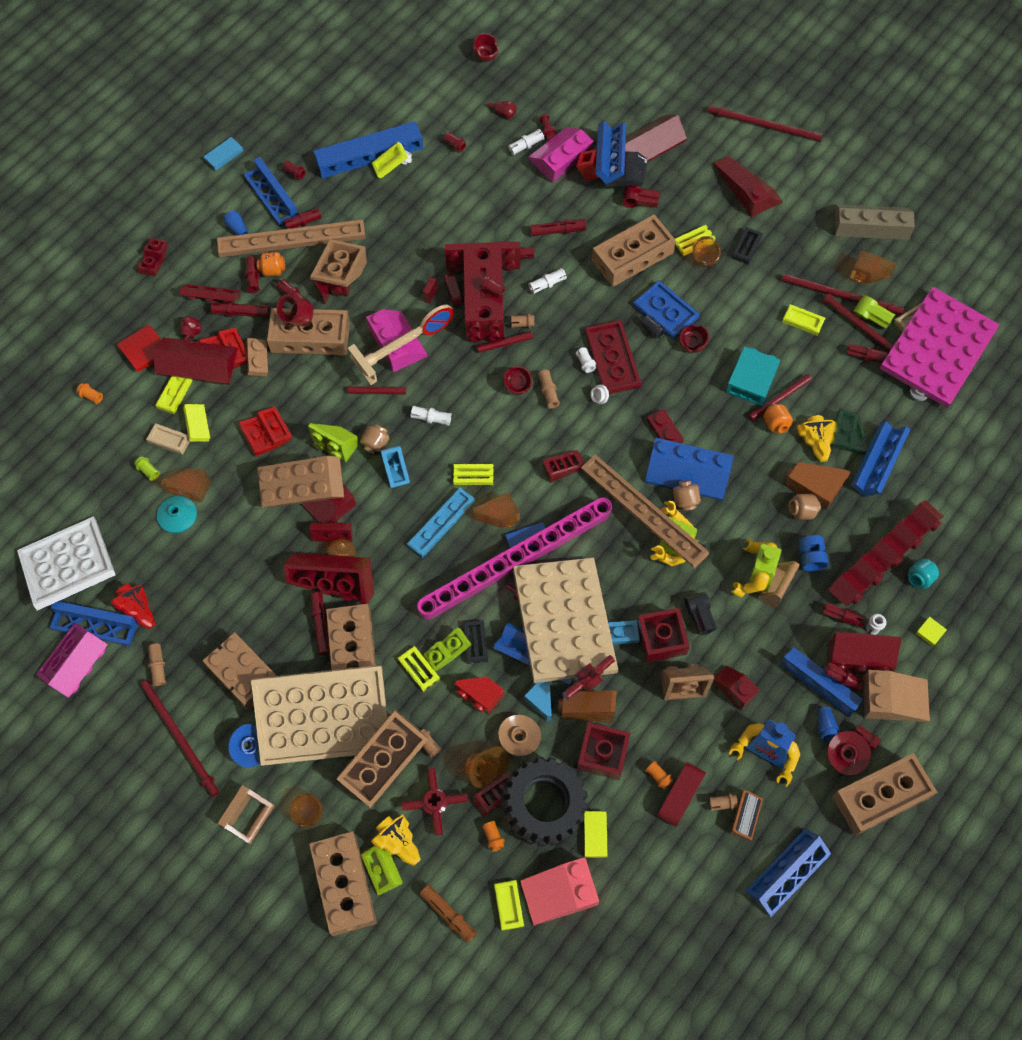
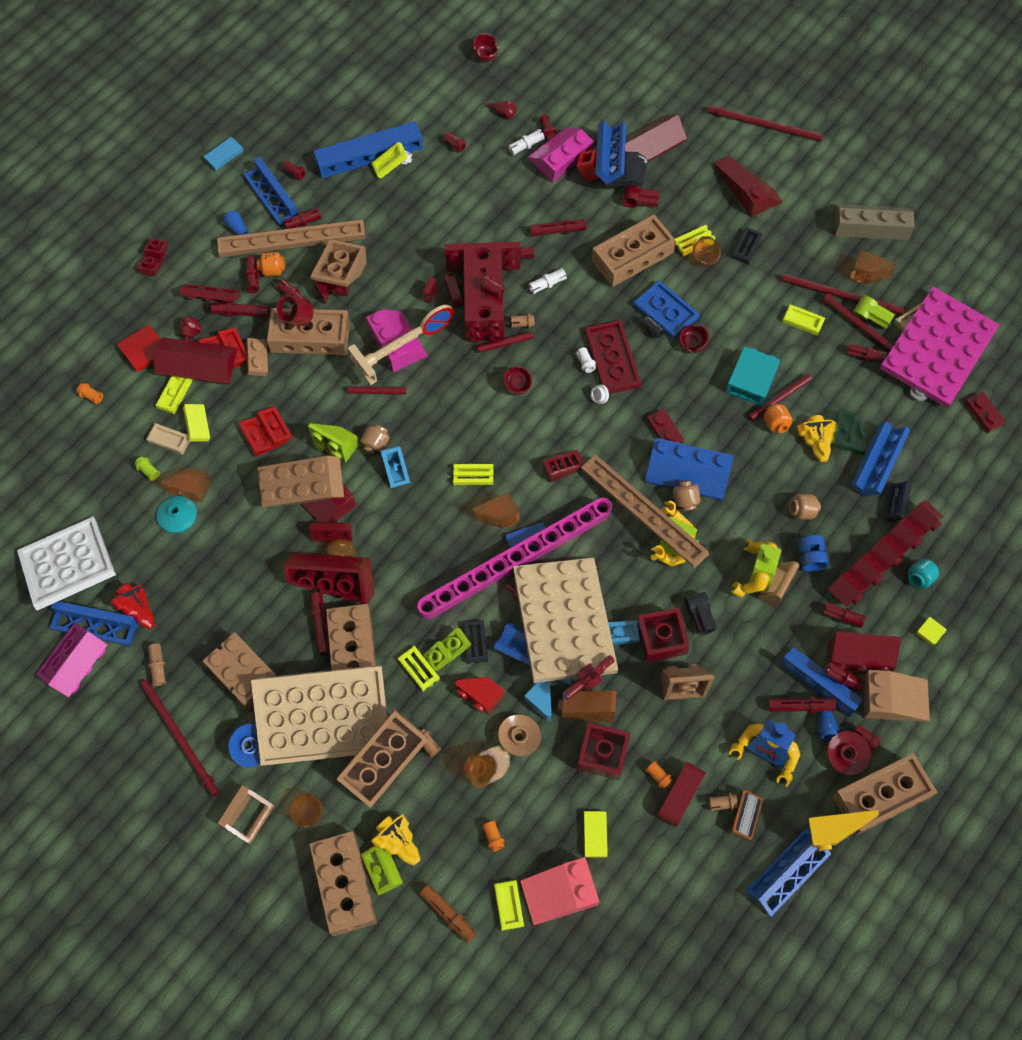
(427, 798): dark red bar -> none
(431, 415): white pin -> none
(440, 522): dark azure tile -> none
(478, 799): dark red slope -> none
(548, 389): medium nougat pin -> none
(560, 778): black tyre -> none
(736, 686): dark red slope -> none
(802, 705): none -> dark red pin
(817, 480): dark orange slope -> none
(832, 829): none -> yellow slope
(872, 625): white pin -> none
(899, 500): none -> black tile
(985, 412): none -> dark red plate

